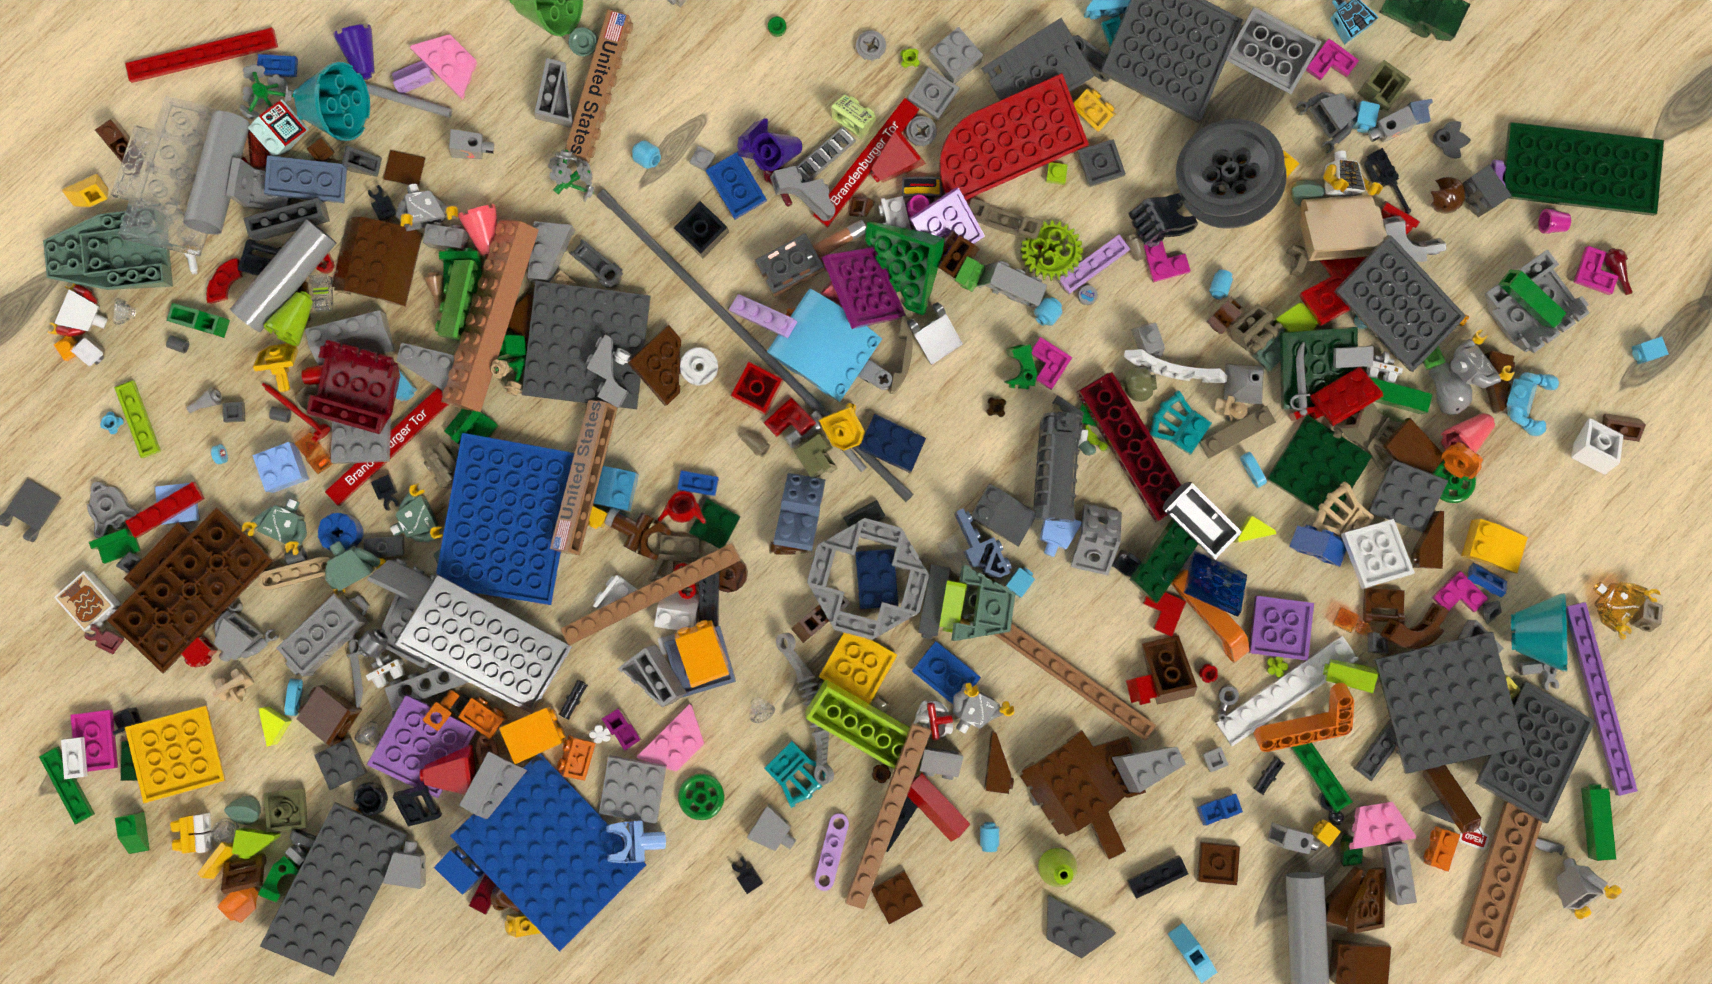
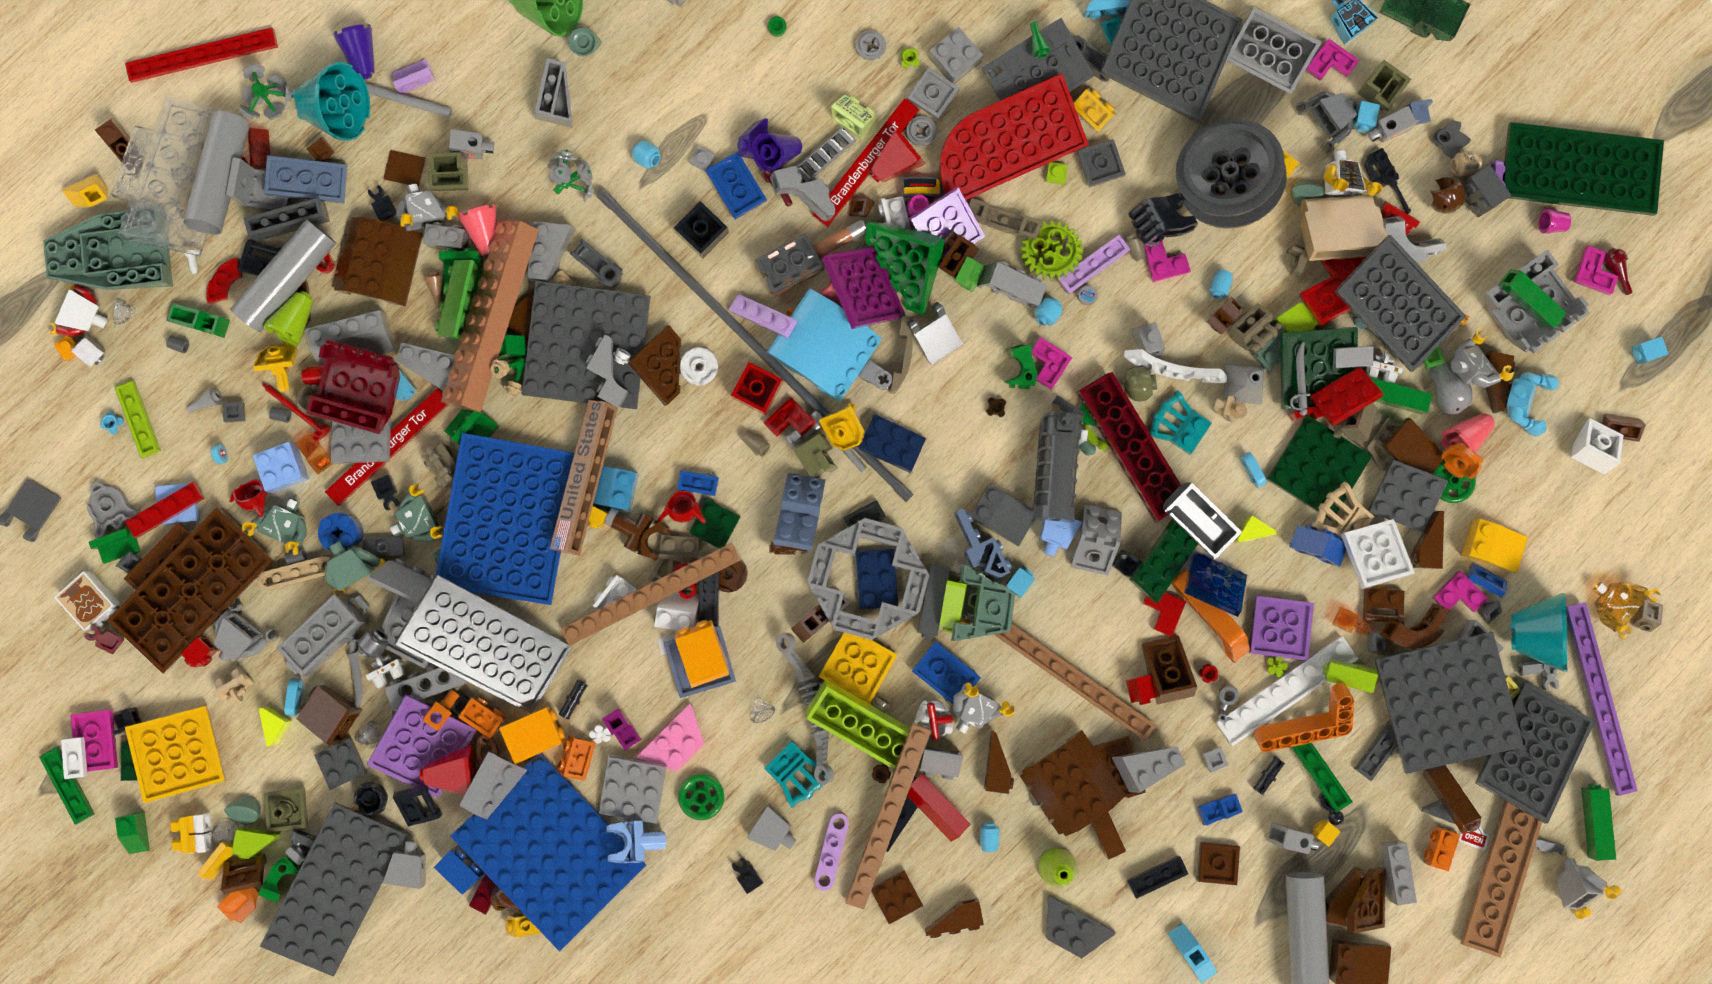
(250, 496): none -> red piece
(278, 64): blue plate -> none
(278, 128): light aqua slope -> none
(322, 292): clear leg -> none
(361, 162): dark grey slope -> none
(448, 62): bright pink wing -> none
(448, 172): none -> olive plate
(598, 85): medium nougat brick -> none
(654, 675): light grey wedge -> none
(961, 916): none -> reddish brown slope
(1039, 45): none -> green cone
(1237, 432): dark tan plate -> none
(1348, 856): dark green plate -> none
(1379, 825): bright pink wing -> none
(1466, 163): none -> tan head

